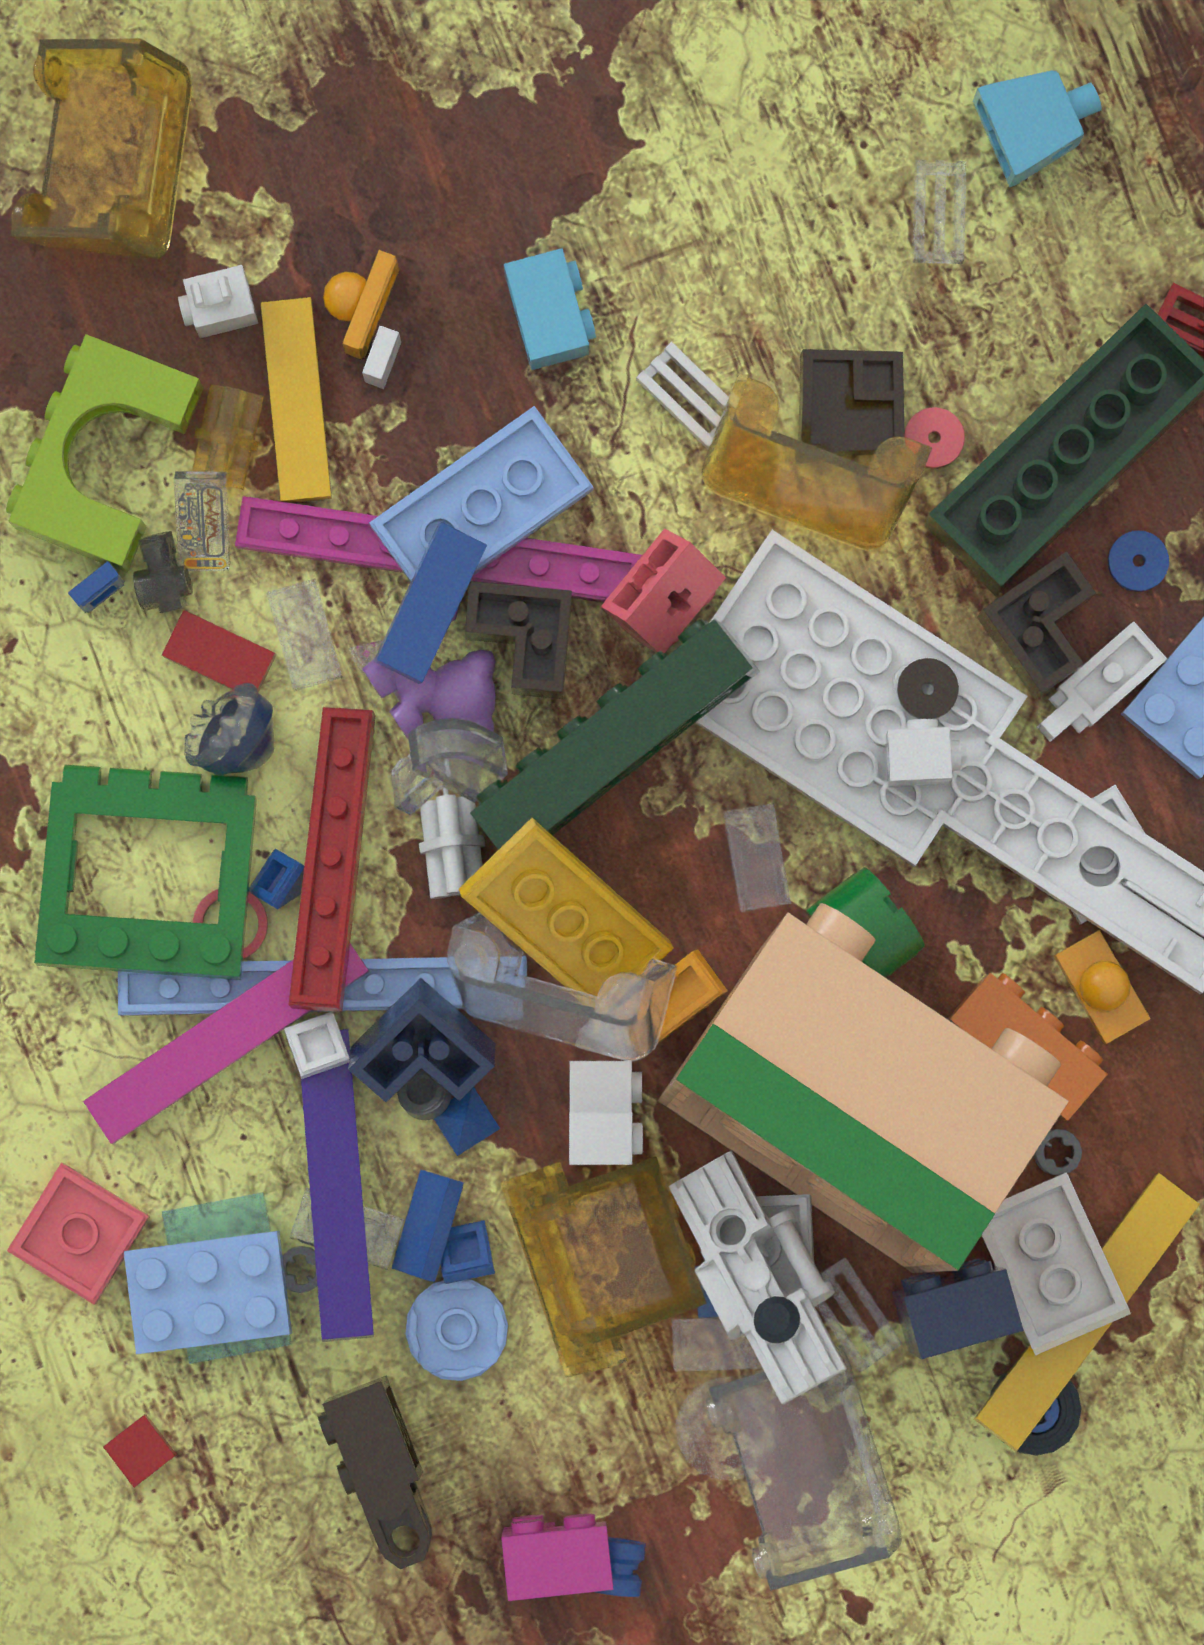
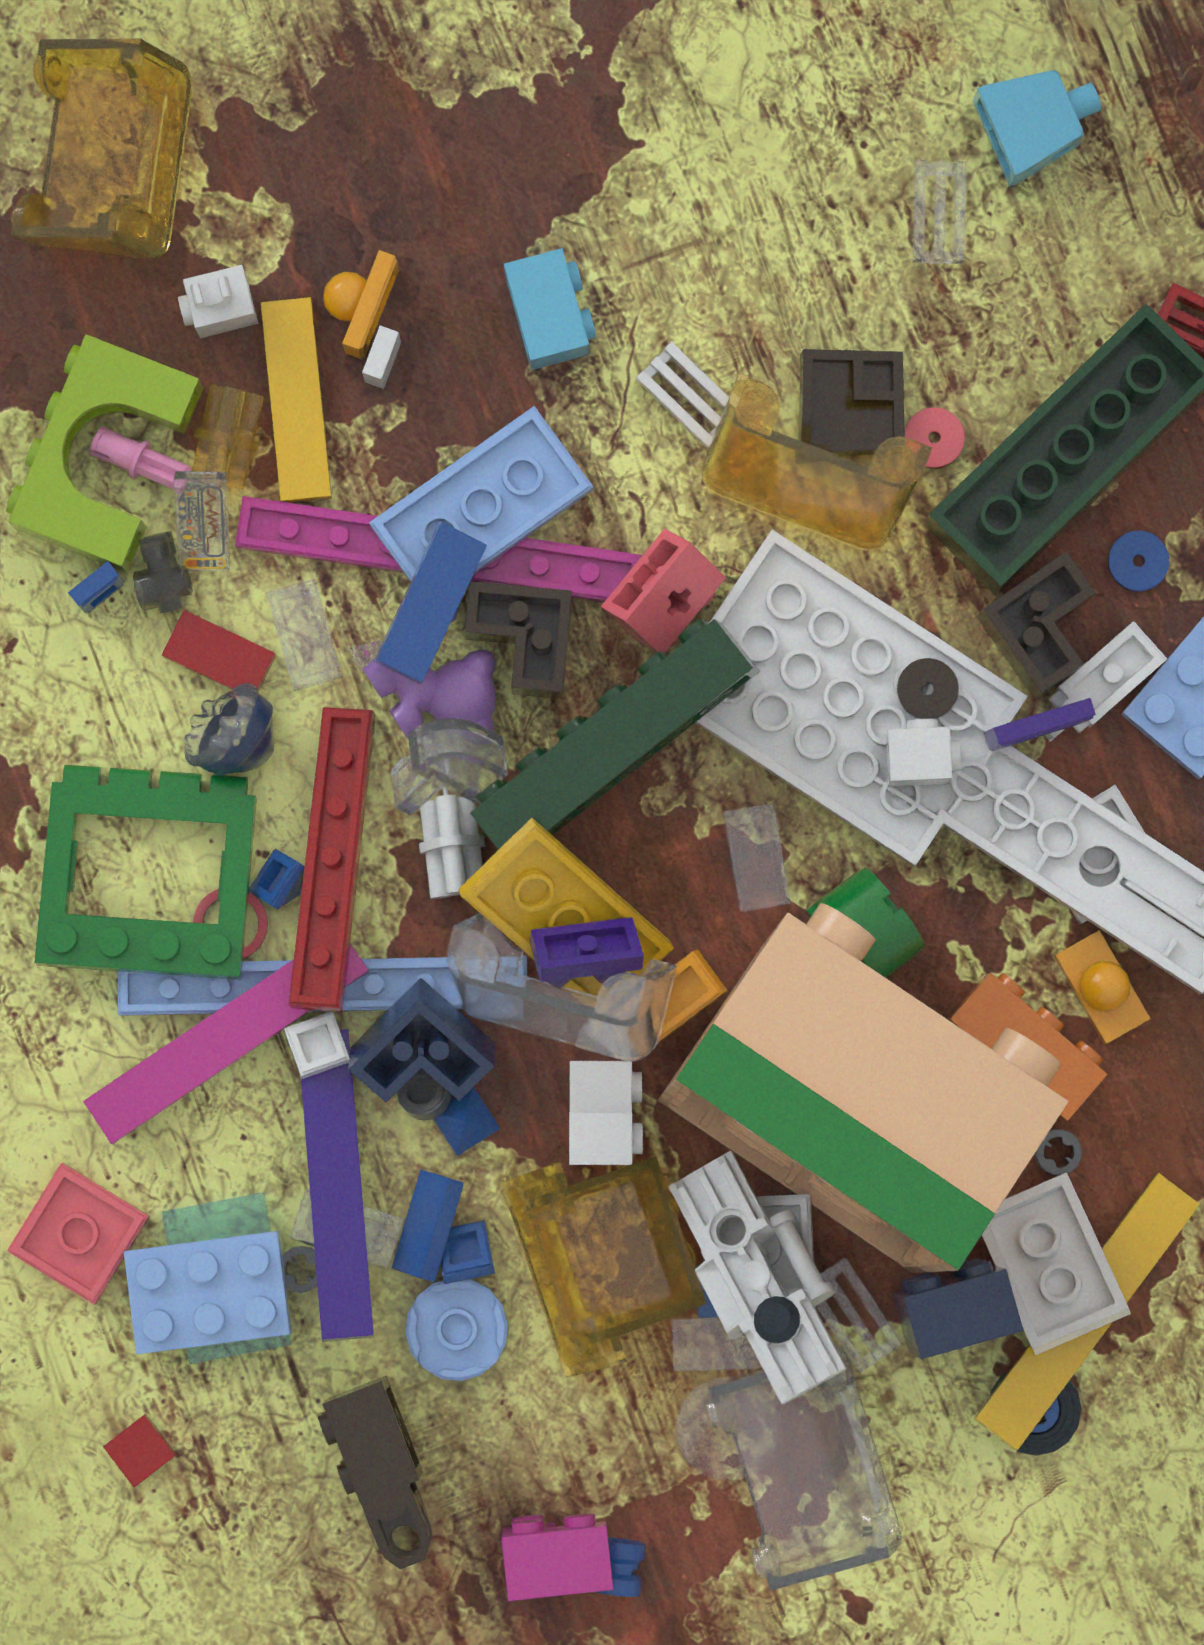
(135, 457): none -> bright pink axle
(586, 950): none -> dark purple tile
(1039, 724): none -> dark purple tile

